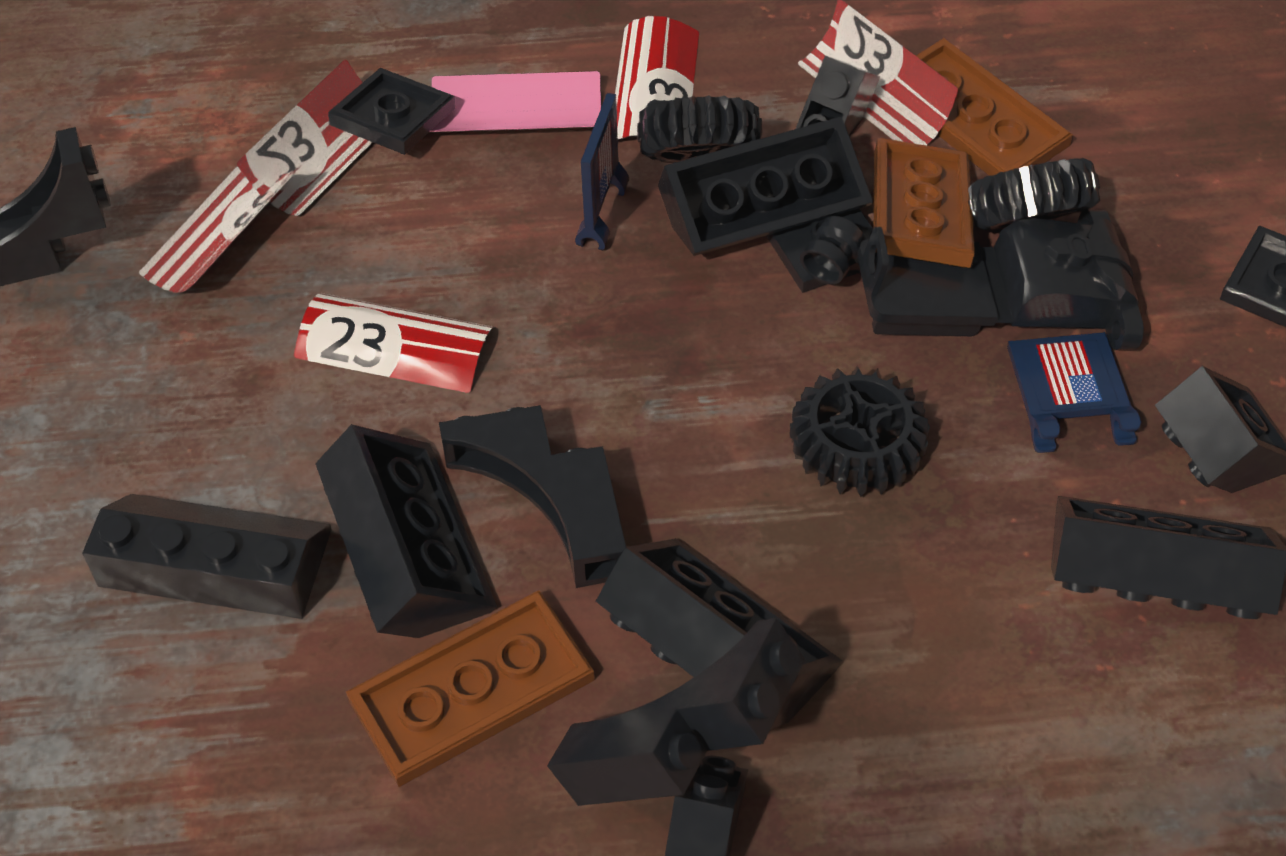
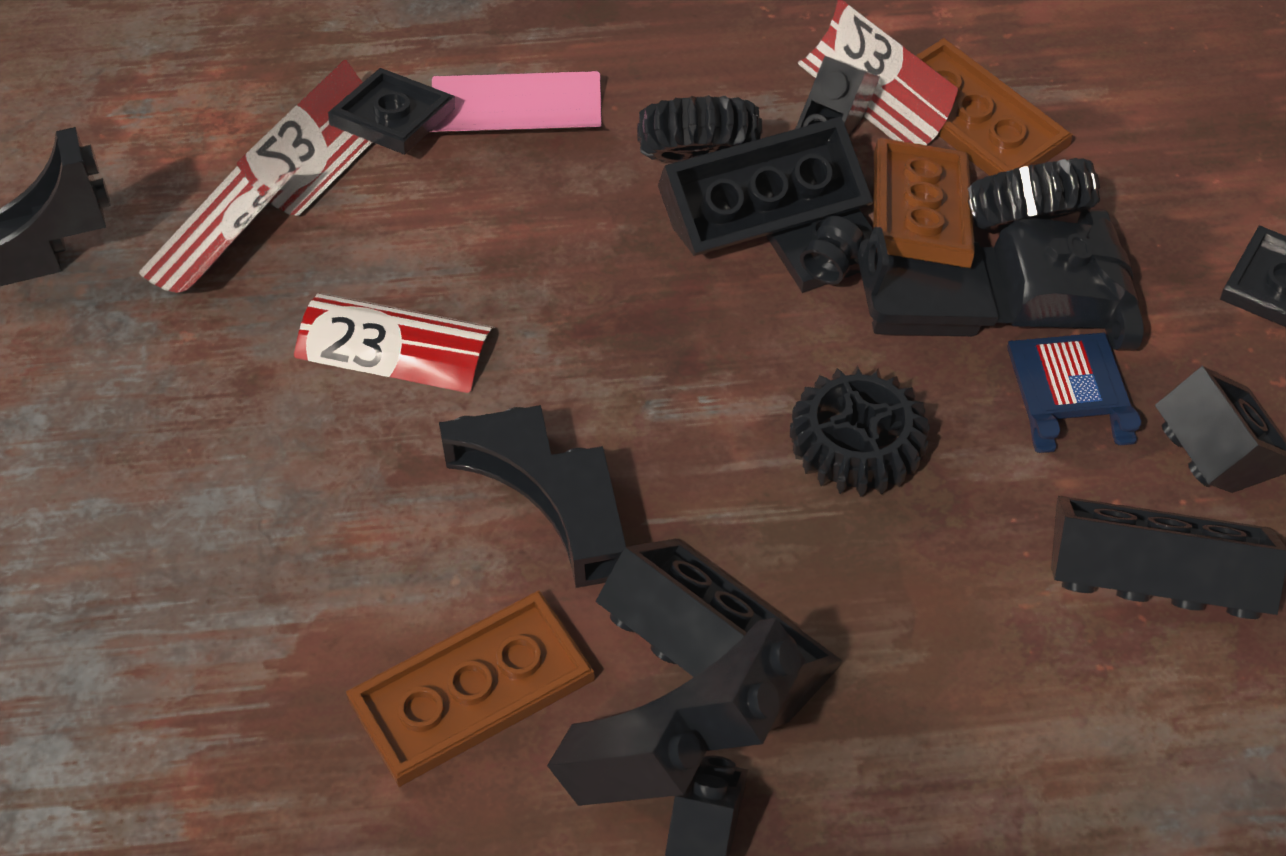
(206, 554): black slope -> none
(403, 533): black slope -> none
(598, 169): dark blue flag -> none
(653, 67): sticker -> none

